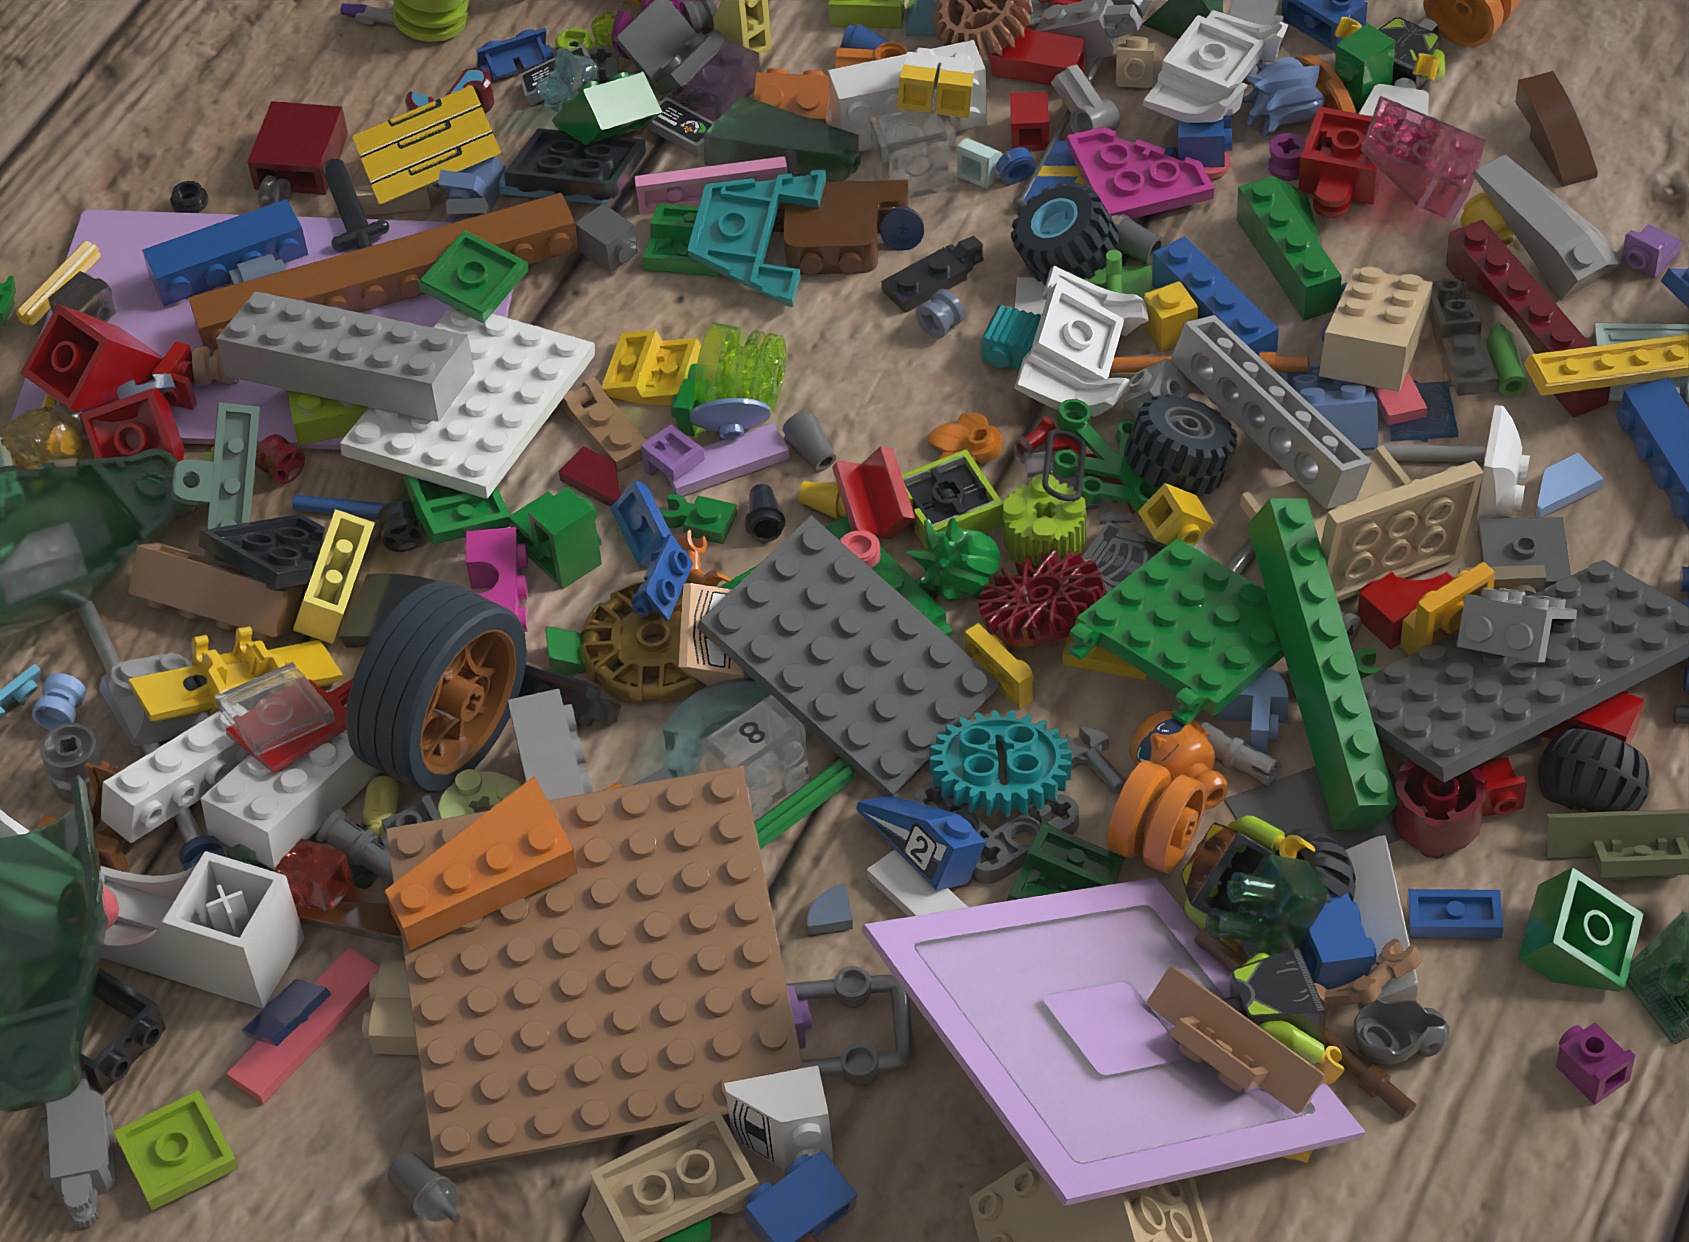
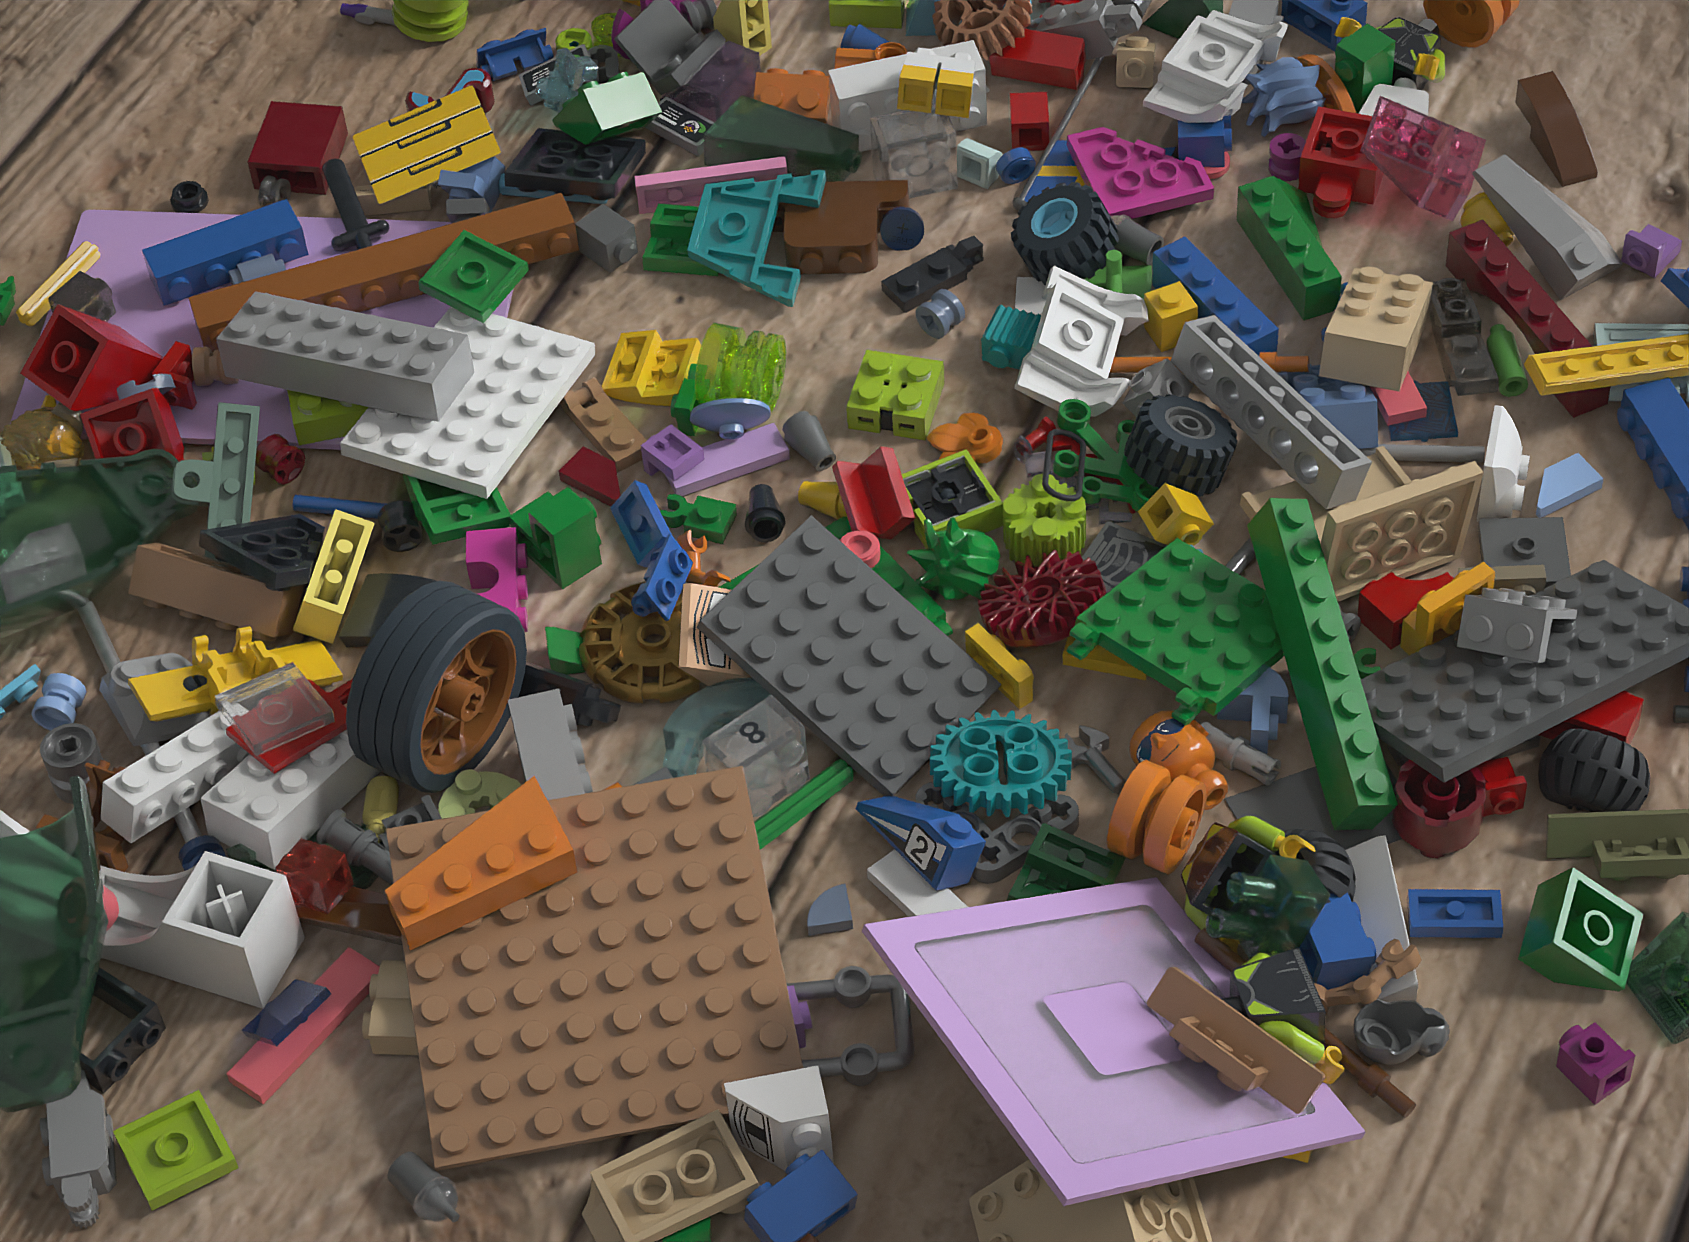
(895, 394): none -> lime piece
(1084, 103): light grey piece -> none

